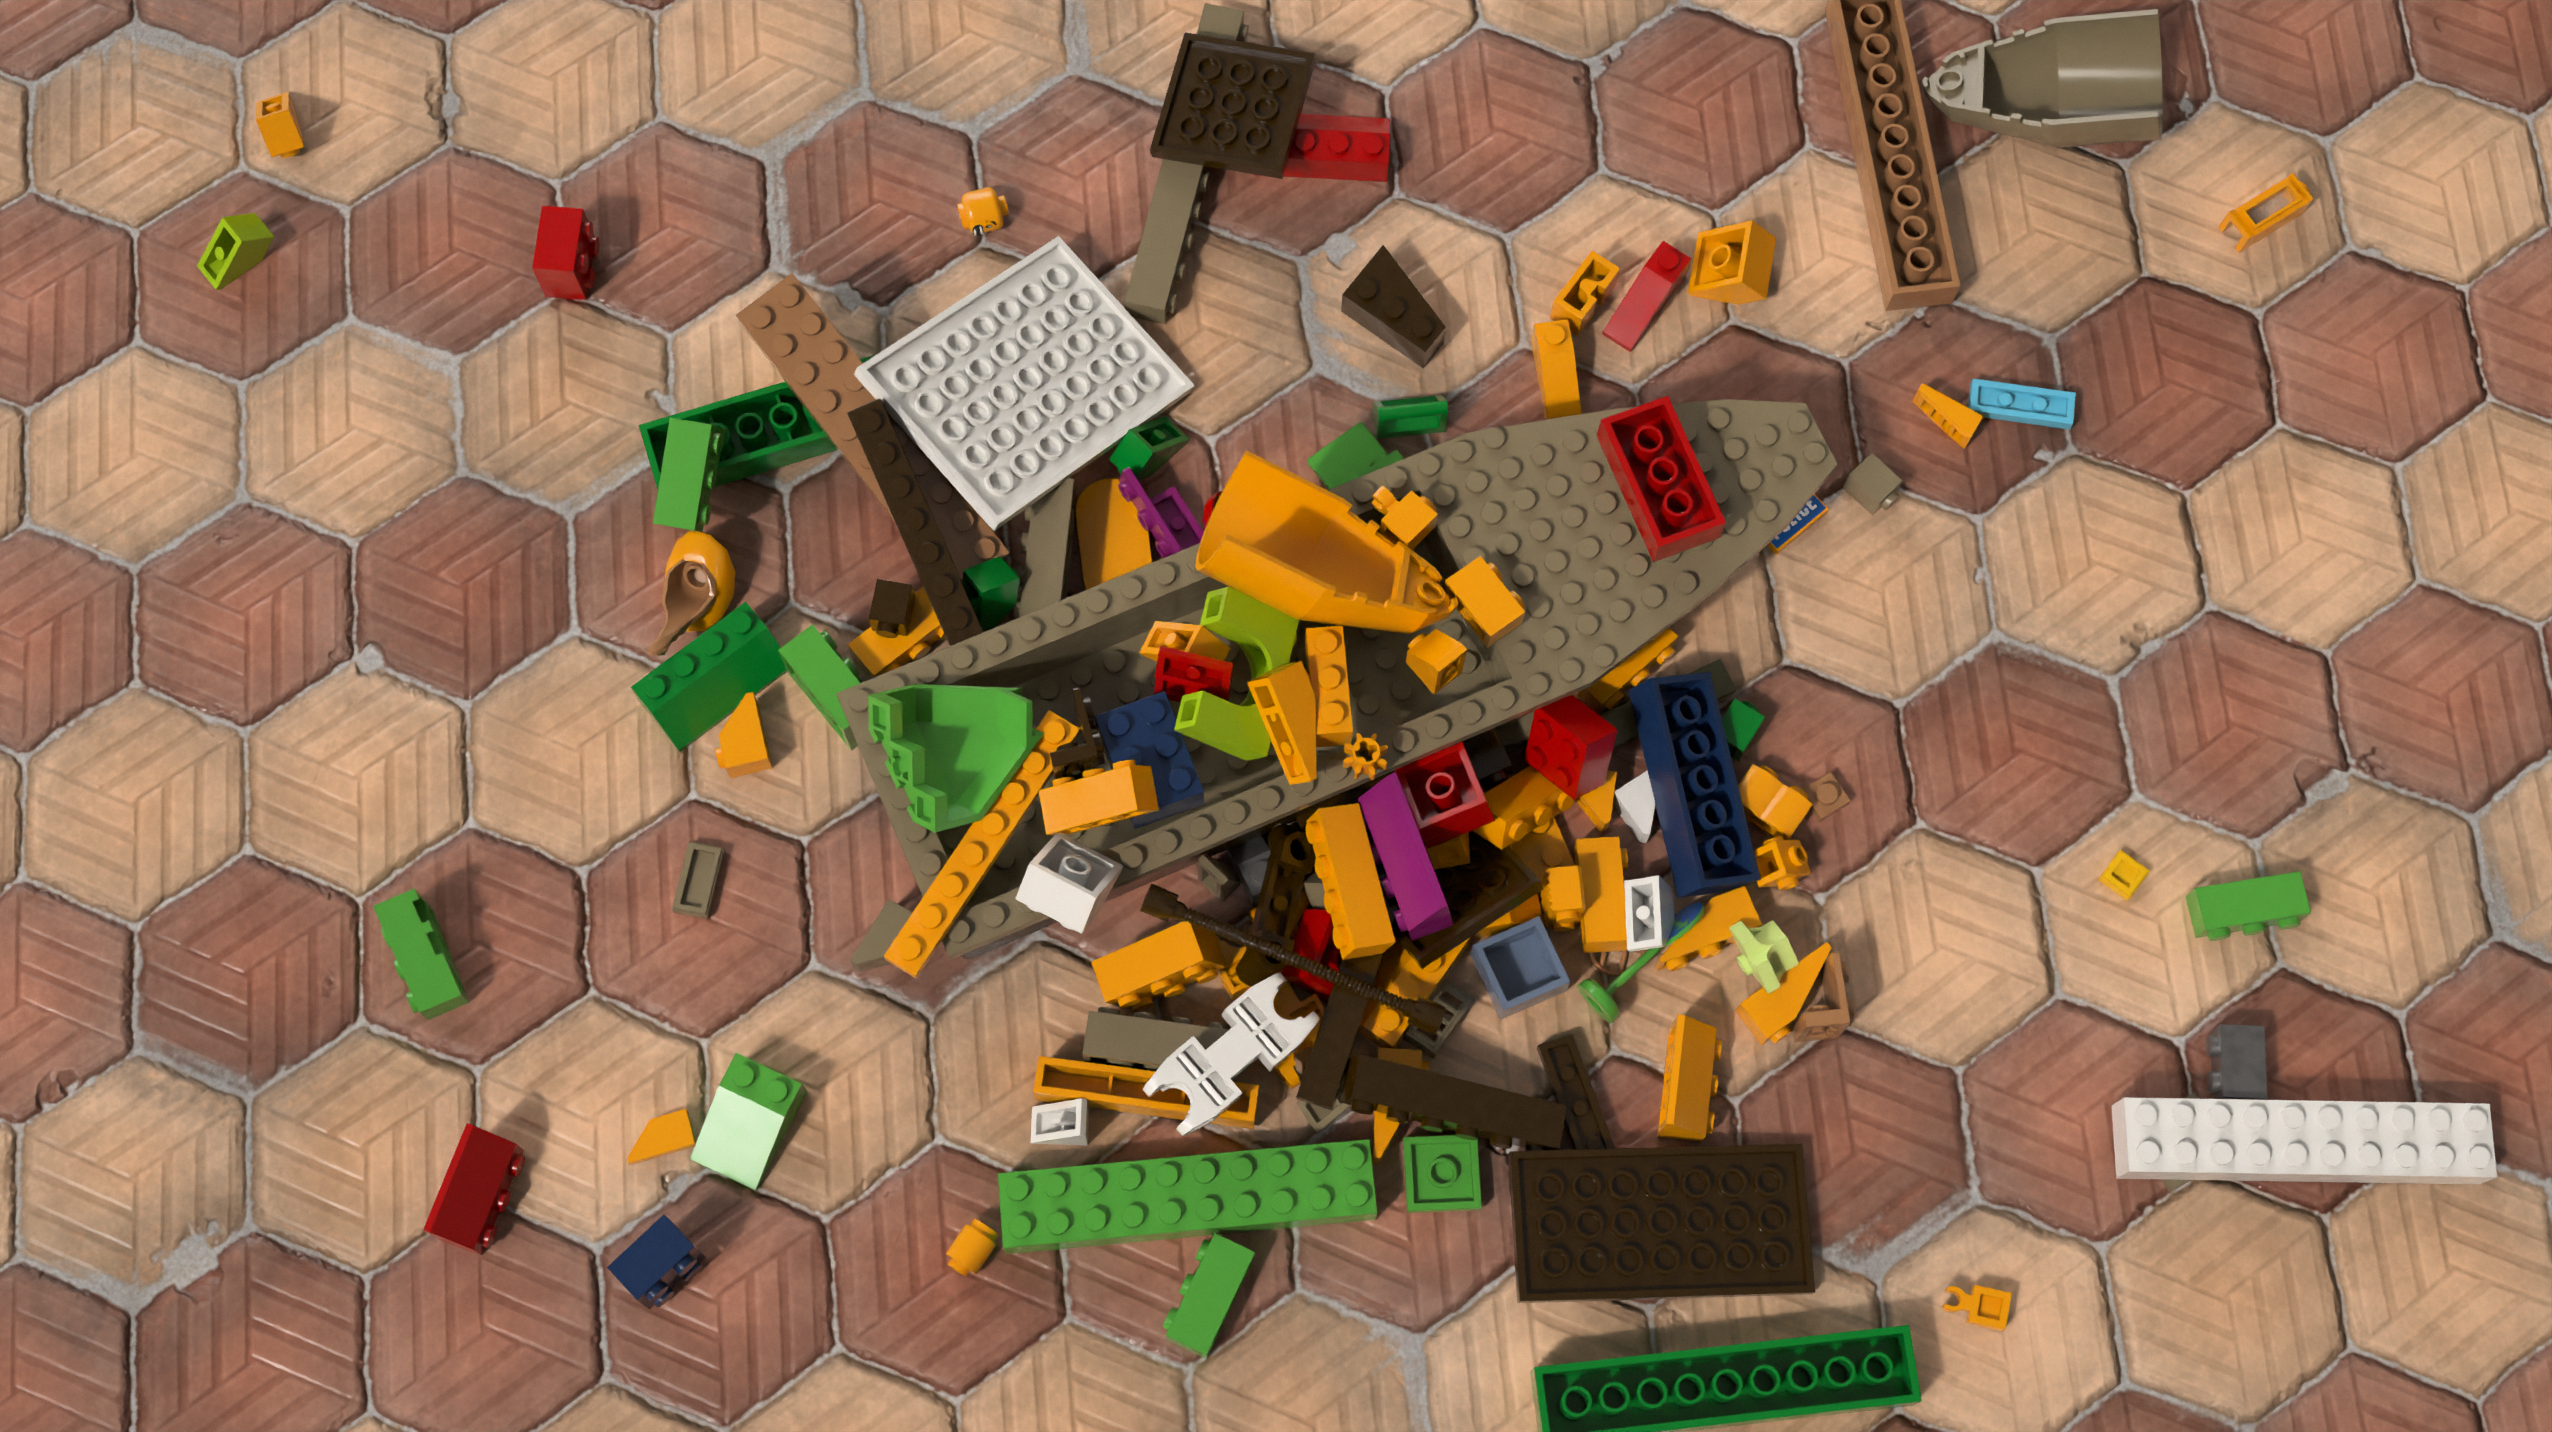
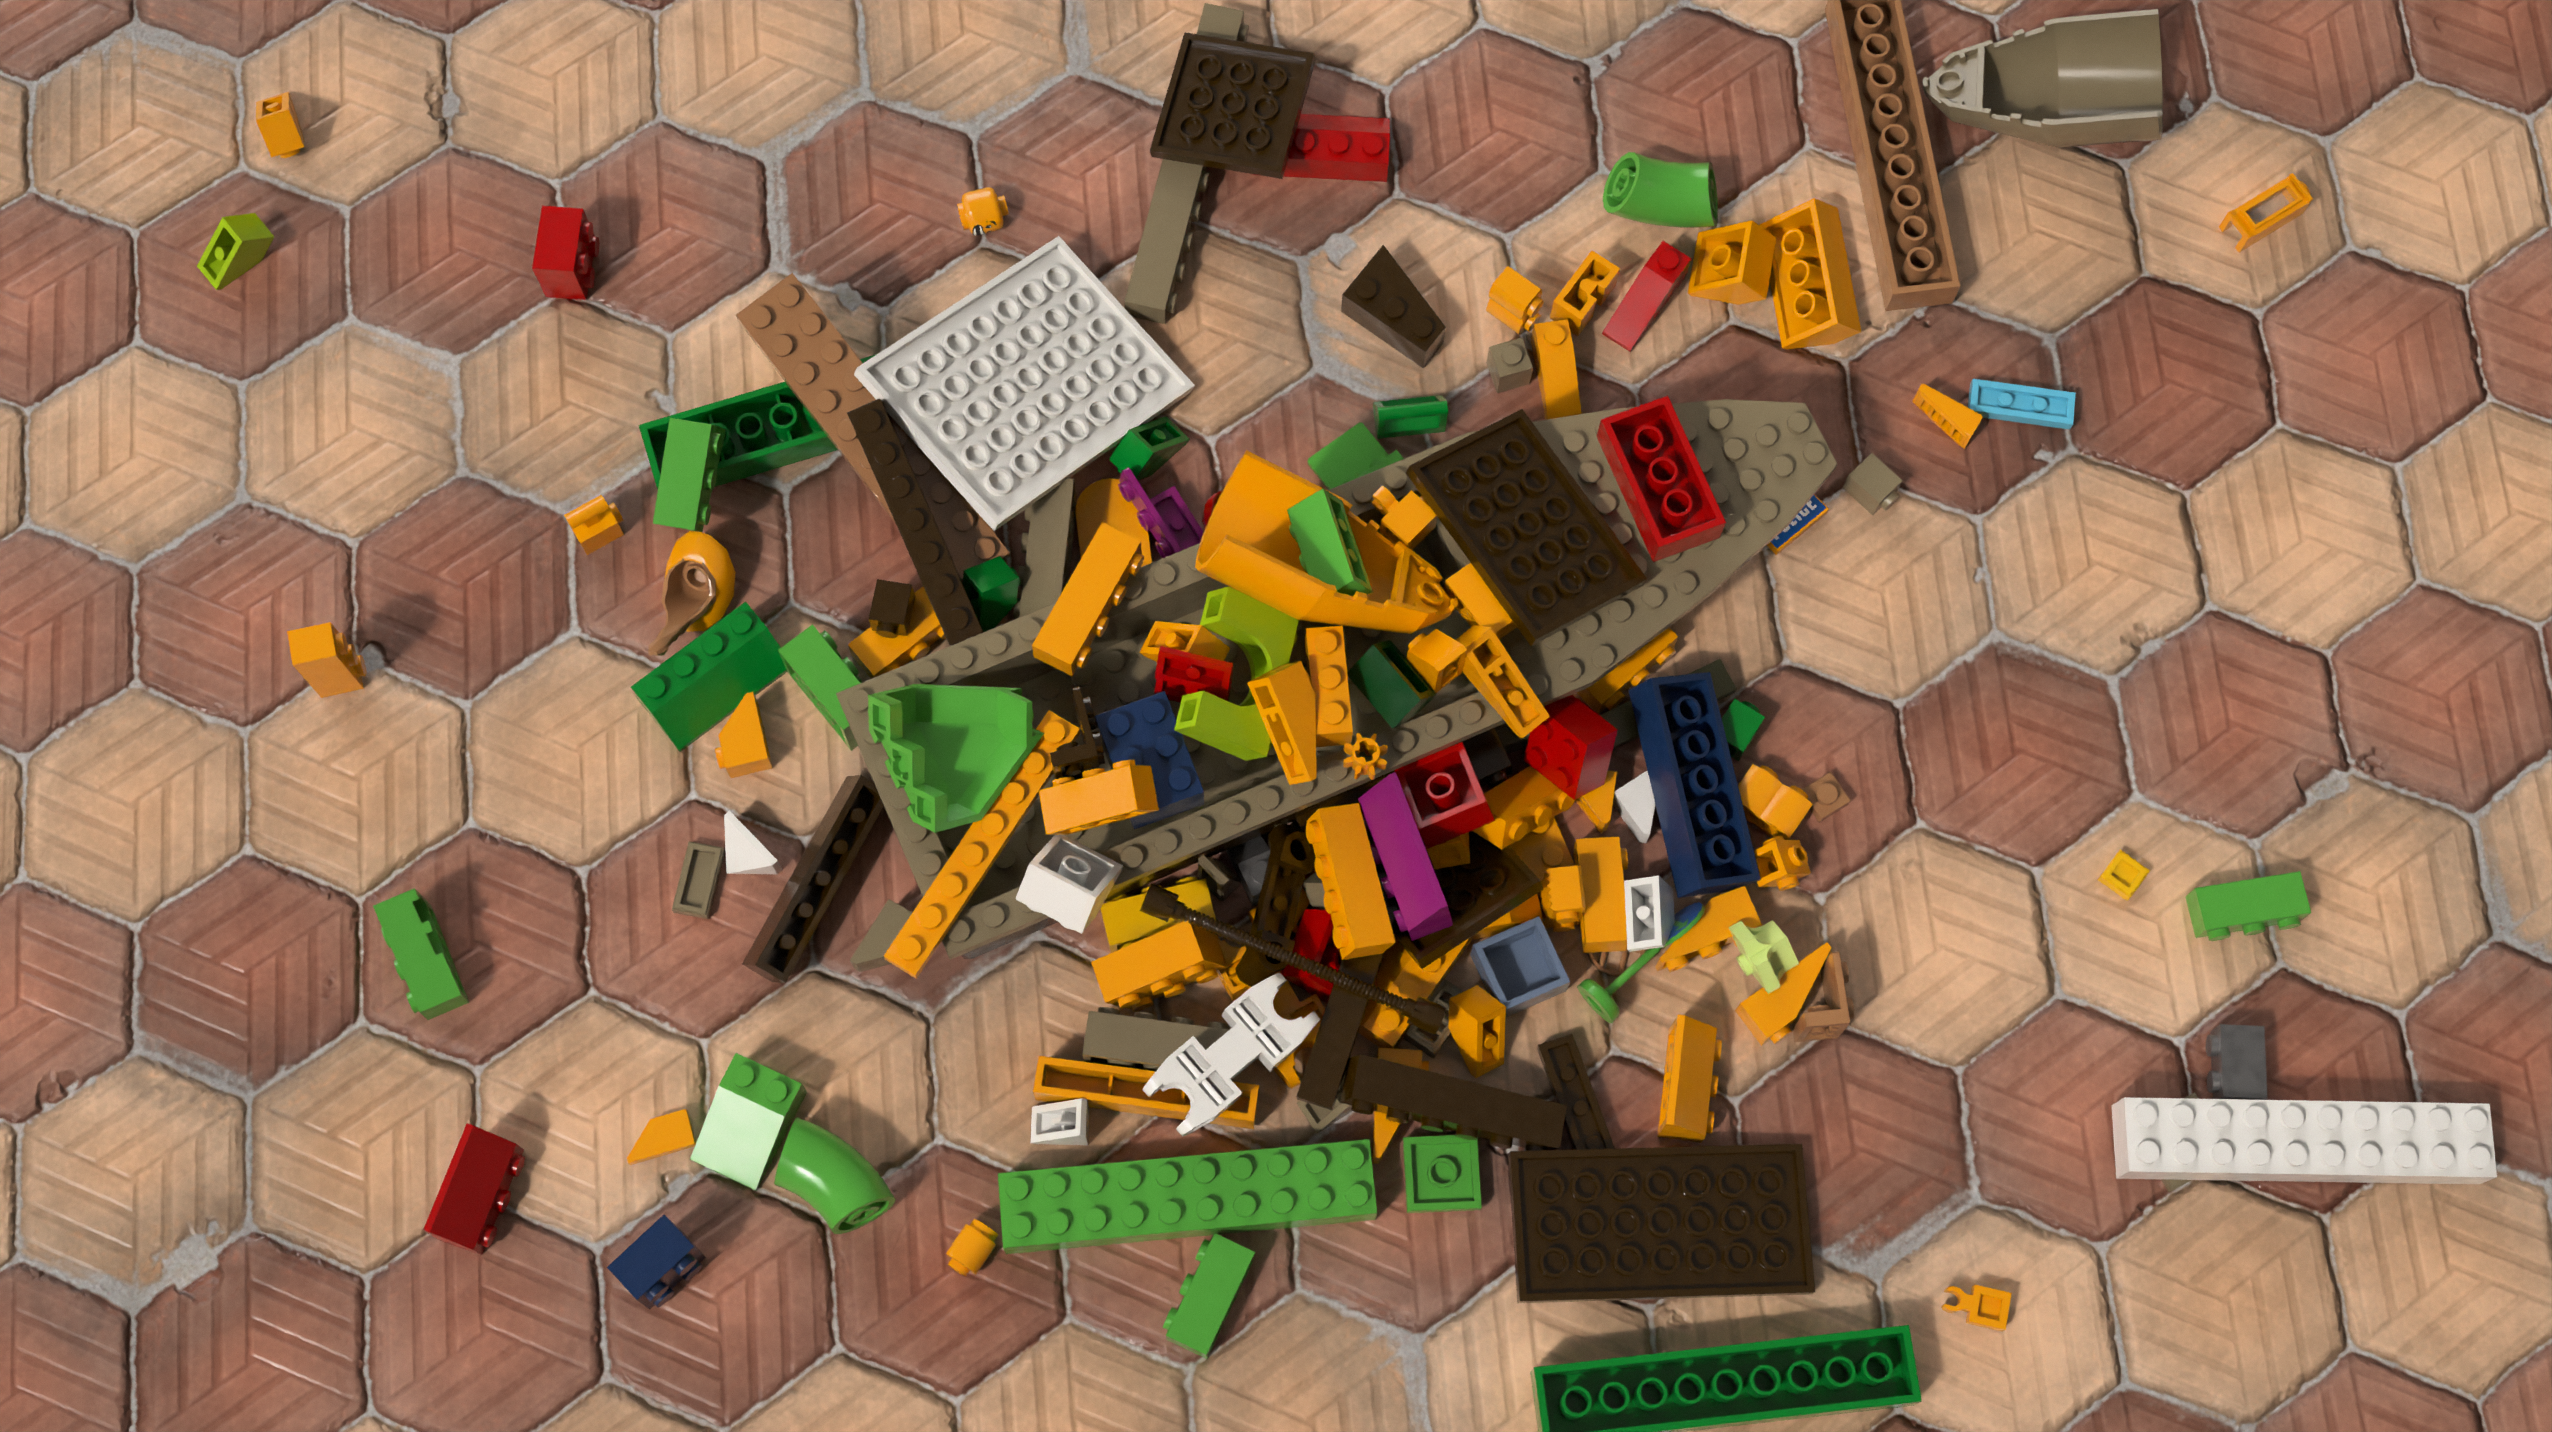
(326, 659): none -> light orange brick
(595, 524): none -> light orange brick
(745, 851): none -> white slope
(815, 880): none -> dark brown brick
(832, 1178): none -> bright green brick
(1088, 599): none -> light orange brick
(1127, 924): none -> yellow brick
(1328, 543): none -> bright green brick
(1391, 683): none -> dark green brick
(1478, 1029): none -> light orange slope
(1500, 680): none -> light orange slope
(1509, 365): none -> dark tan brick
(1515, 301): none -> light orange brick
(1526, 526): none -> dark brown plate
(1662, 192): none -> bright green brick
(1811, 277): none -> light orange slope

